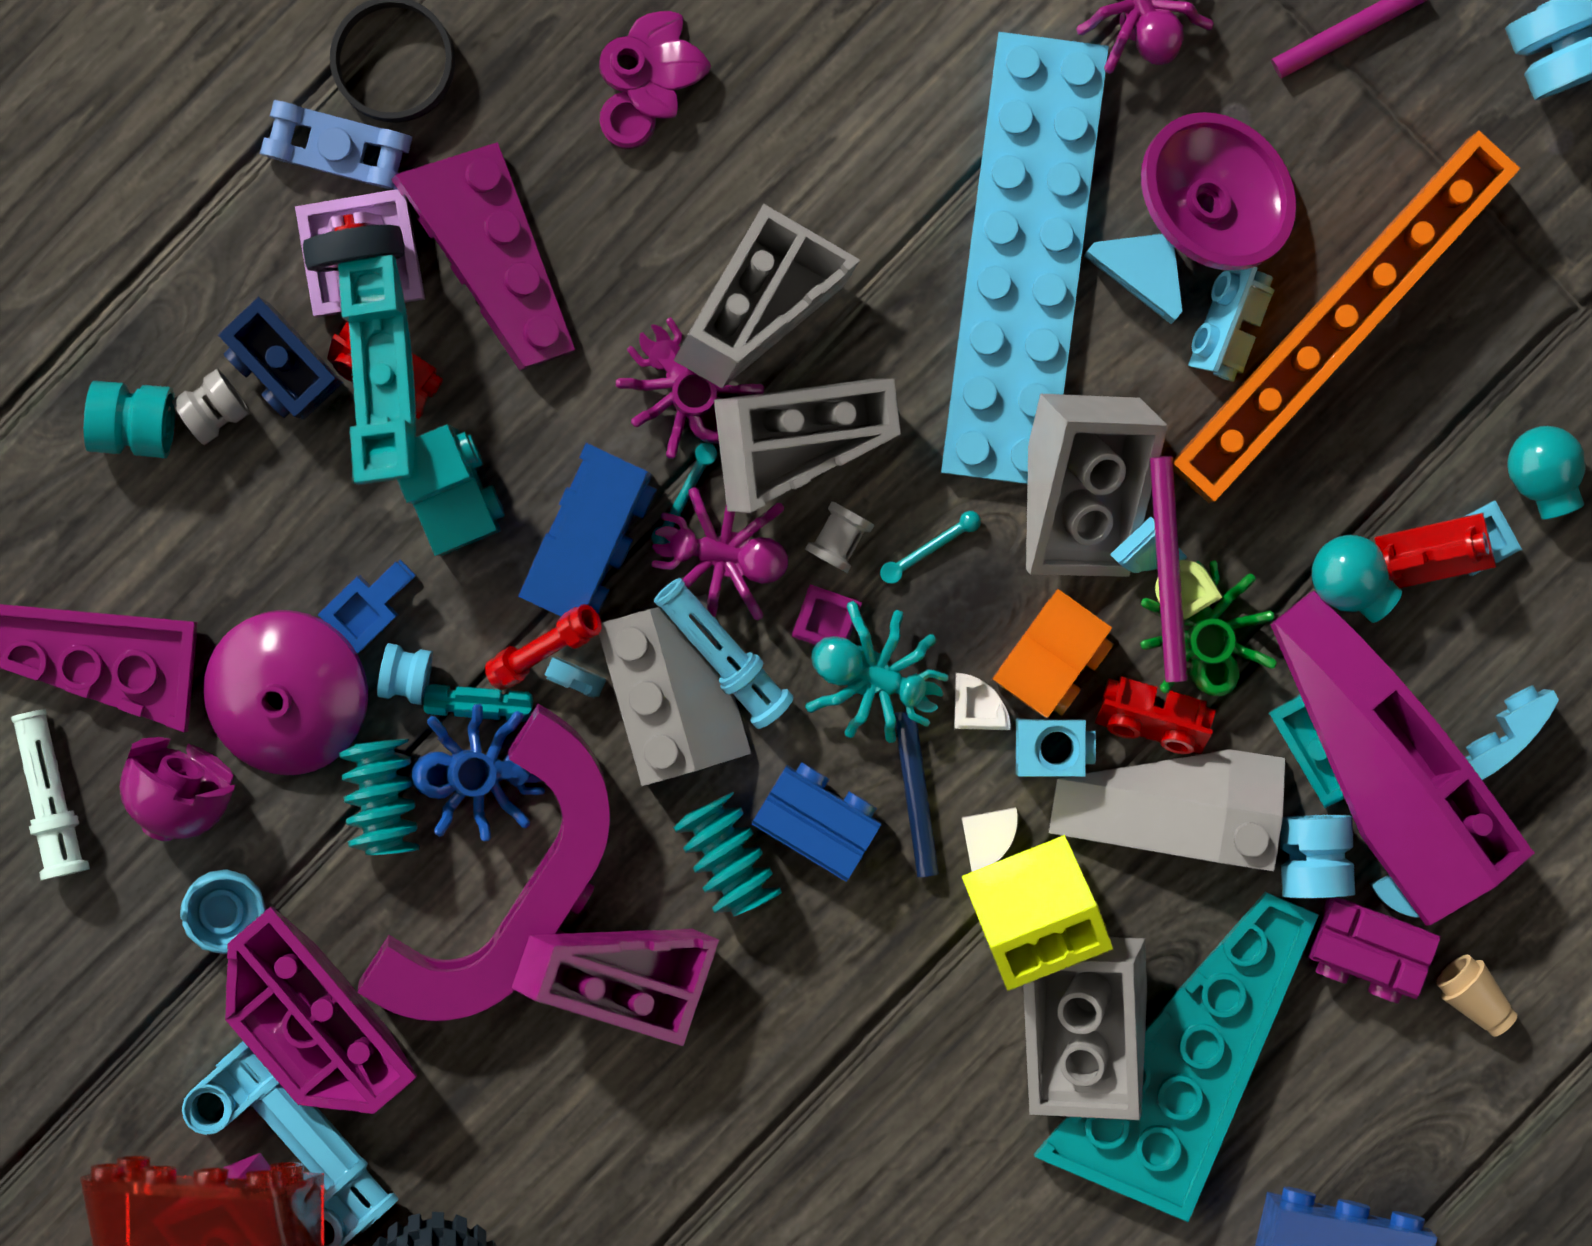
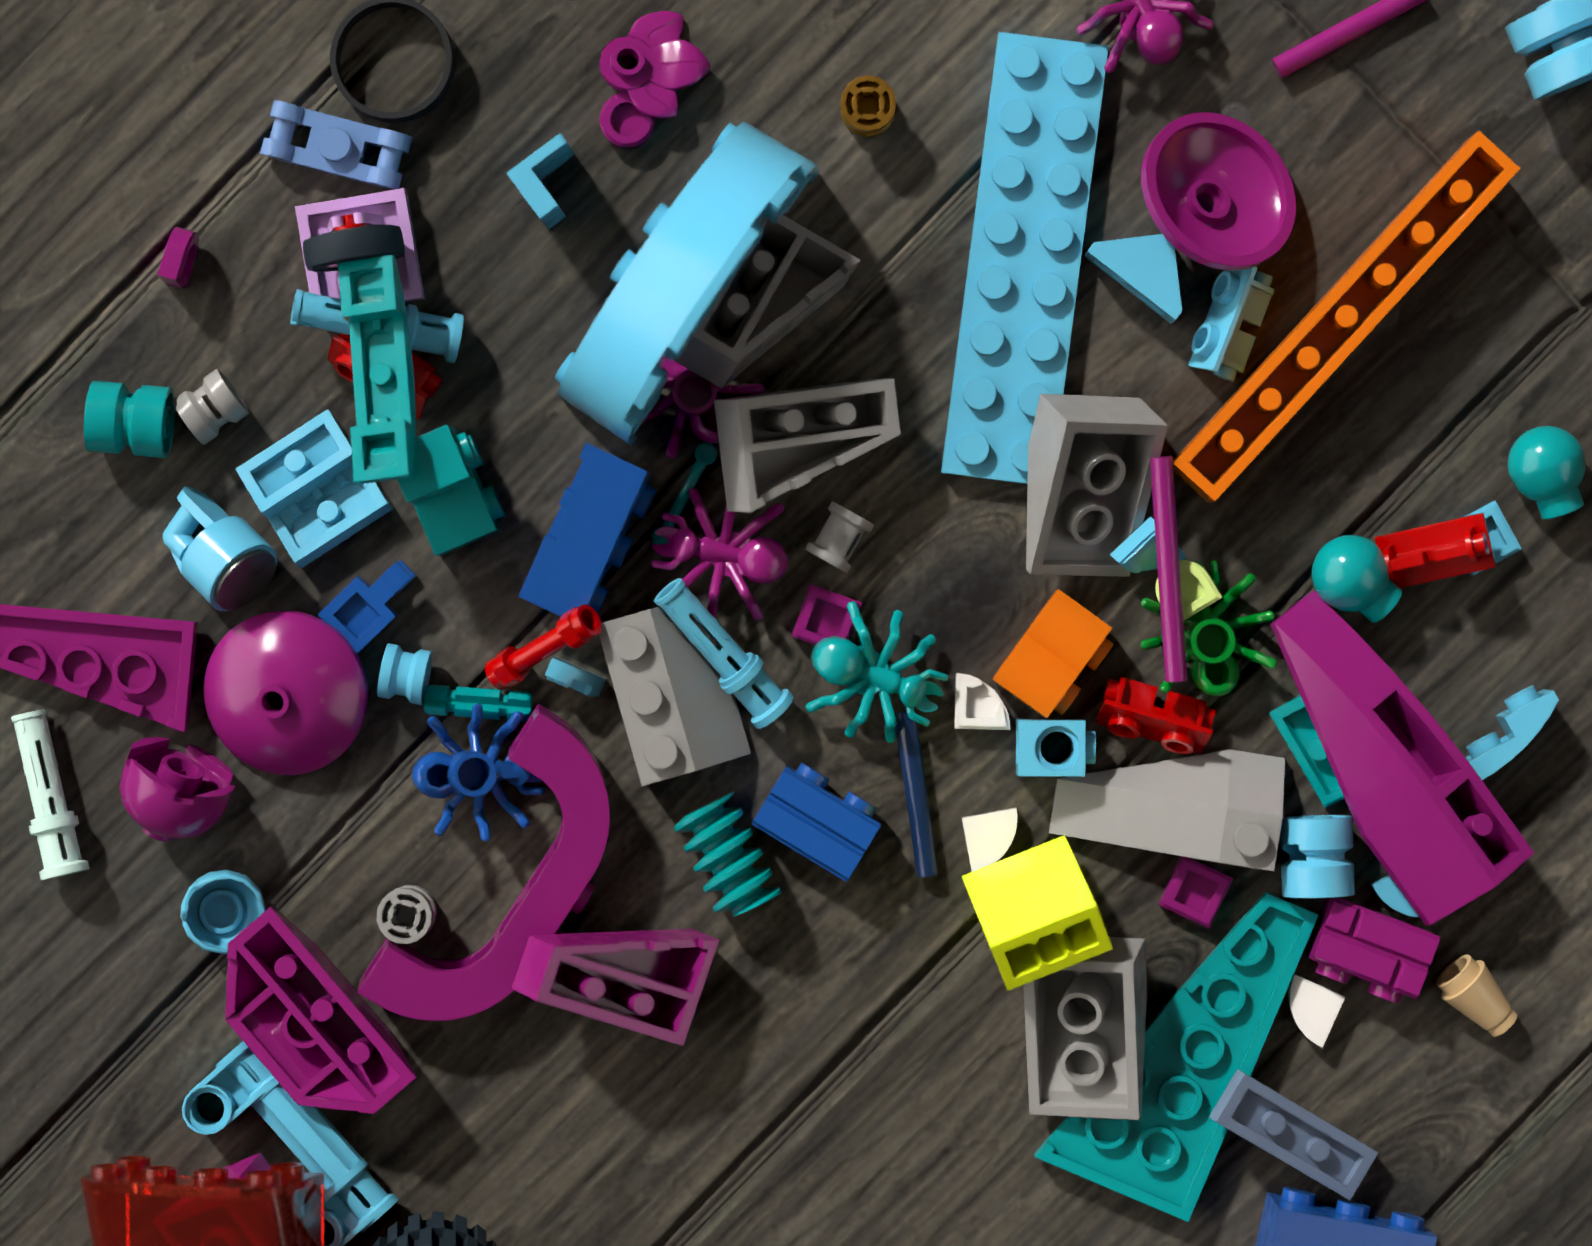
(179, 258): none -> magenta tile
(226, 559): none -> medium azure piece
(280, 359): dark blue brick -> none
(310, 489): none -> medium azure slope
(379, 797): teal piece -> none
(415, 910): none -> light grey wheel
(427, 331): none -> medium azure pin
(486, 237): magenta wing -> none
(533, 169): none -> medium azure panel
(679, 276): none -> medium azure windscreen
(868, 115): none -> pearl gold wheel
(892, 572): teal hinge -> none
(1195, 891): none -> magenta tile
(1293, 1134): none -> sand blue plate
(1313, 1008): none -> white tile

